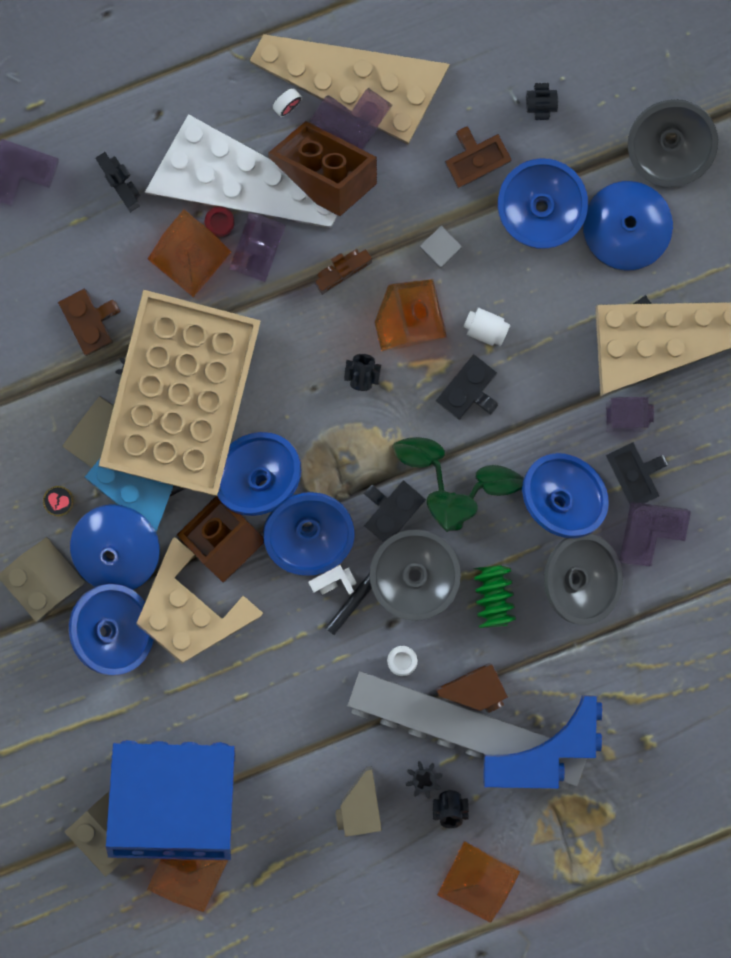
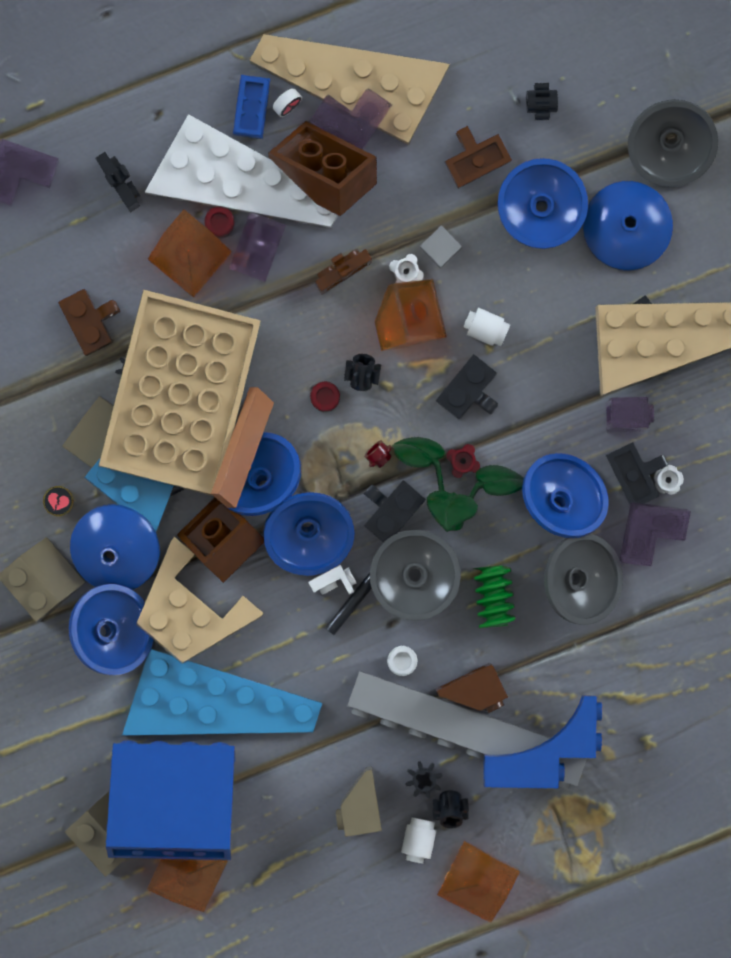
(204, 700): none -> dark azure wing
(242, 447): none -> nougat tile
(251, 106): none -> blue plate
(325, 396): none -> dark red tile
(378, 454): none -> dark red plate
(410, 263): none -> white plate
(419, 840): none -> white brick
(455, 456): none -> dark red plate
(676, 480): none -> white plate

